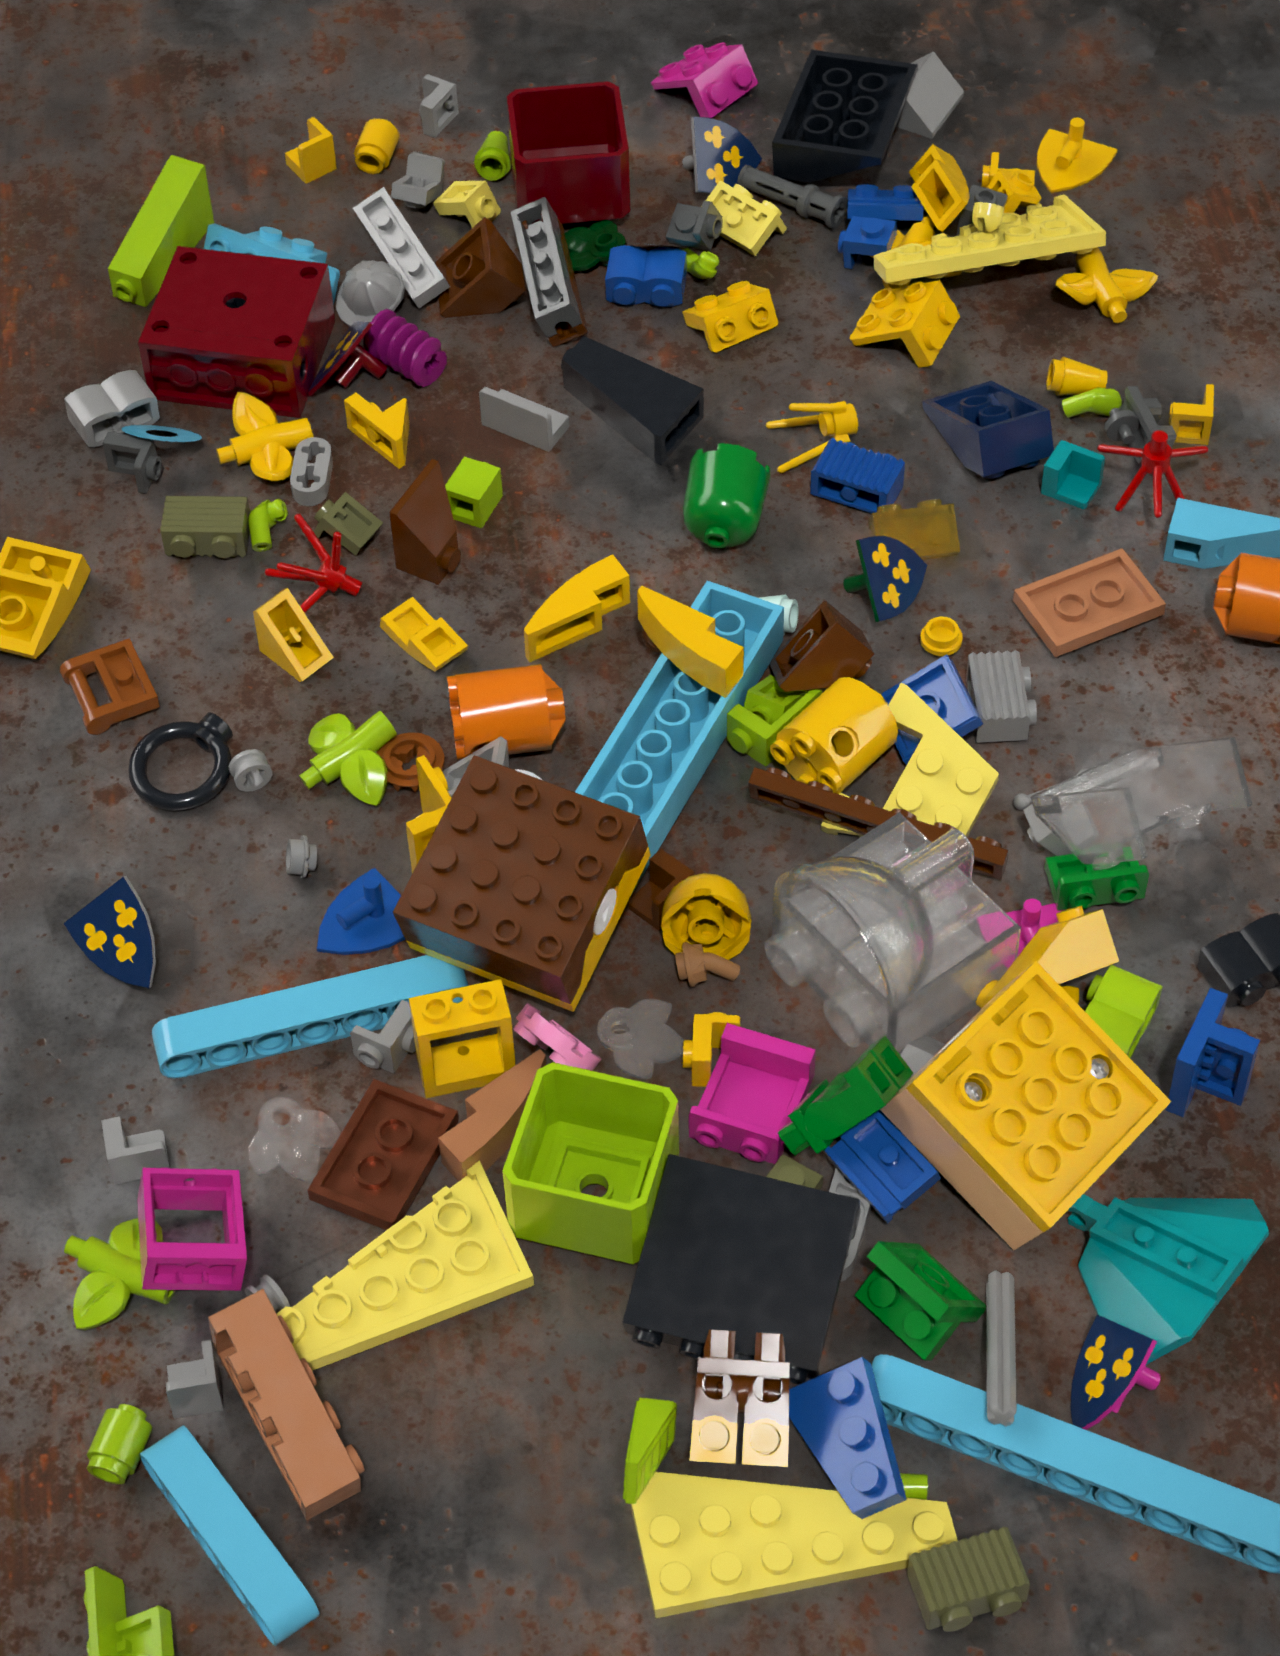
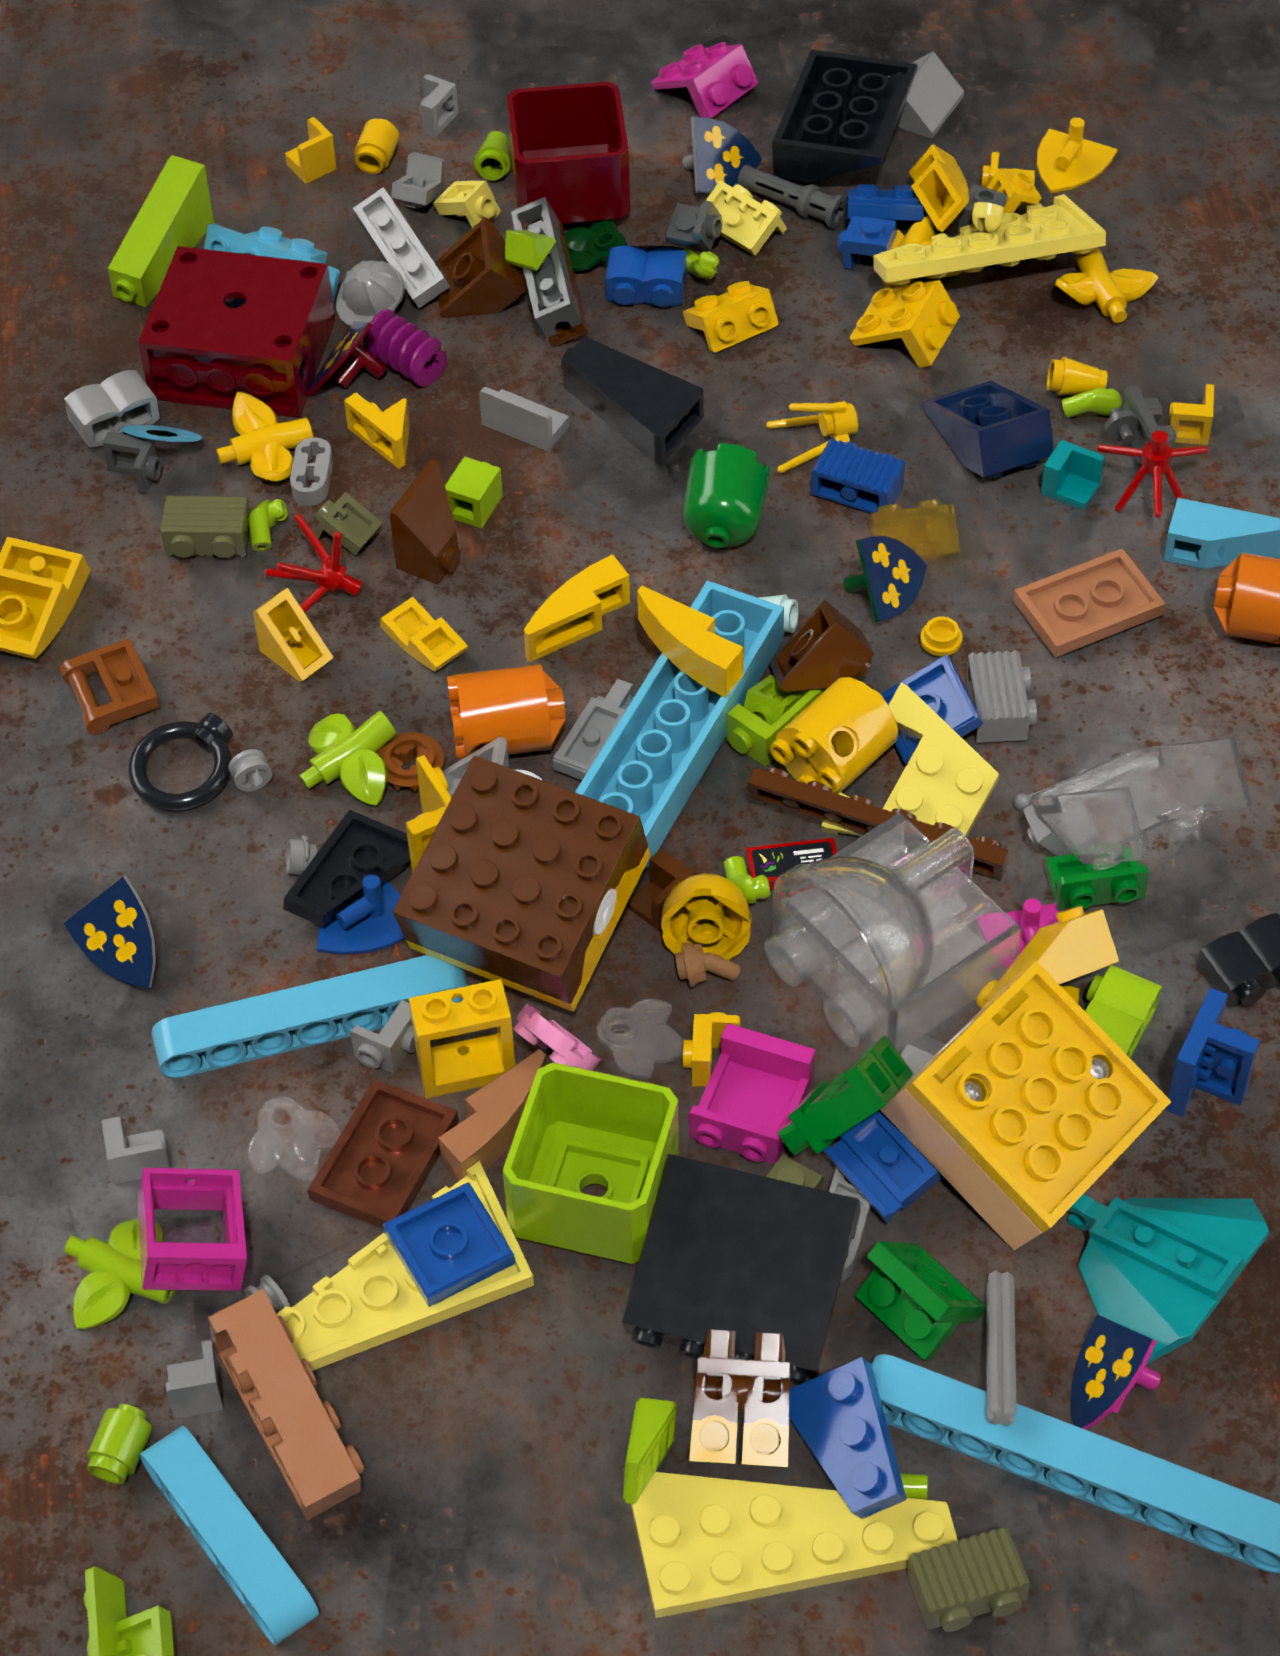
(336, 872): none -> black wing
(448, 1244): none -> blue tile
(527, 248): none -> lime slope
(592, 731): none -> light grey hinge
(753, 888): none -> lime arm
(779, 858): none -> black tile

